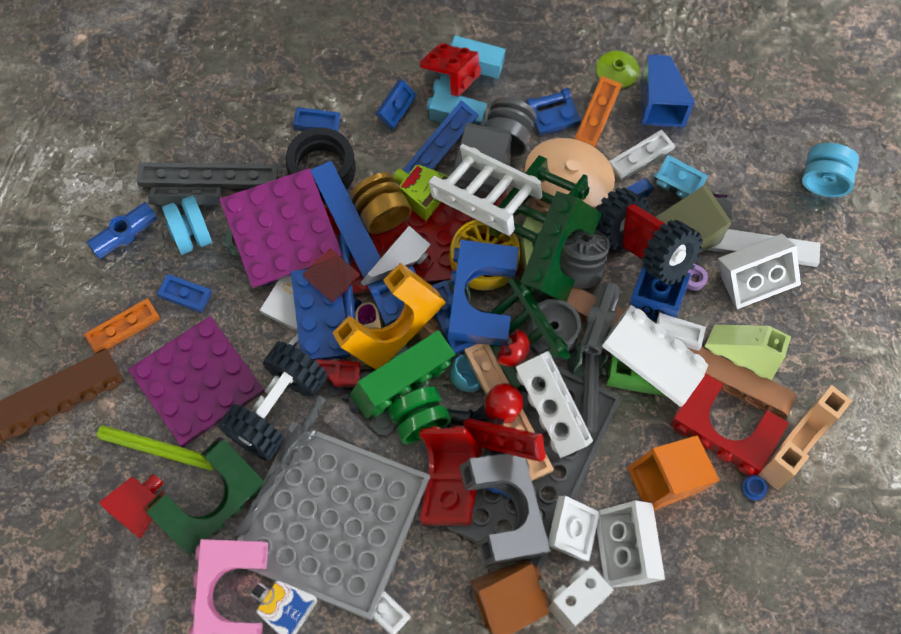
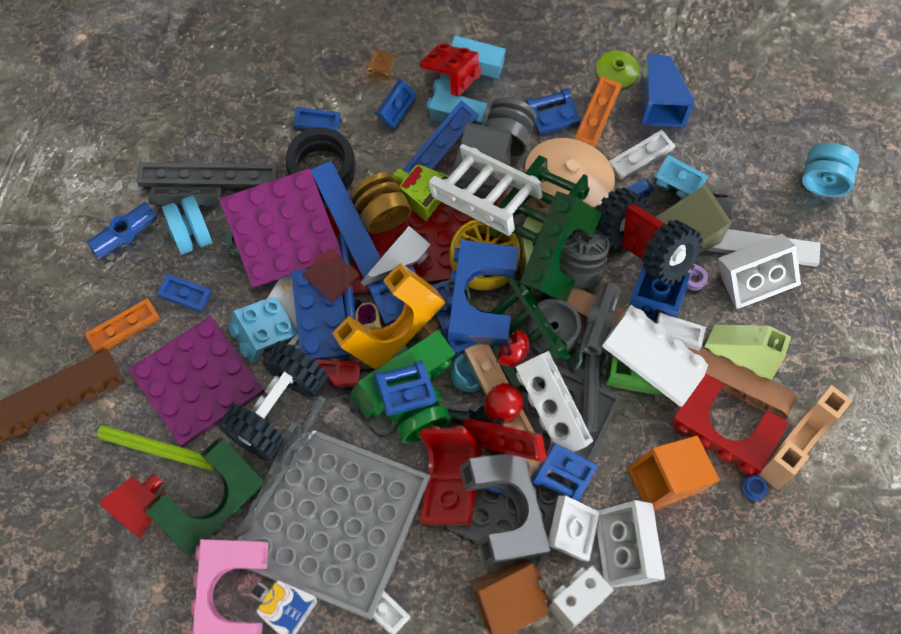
(260, 327): none -> medium azure bracket
(382, 63): none -> clear orange plate
(406, 395): none -> blue plate
(567, 465): none -> blue plate

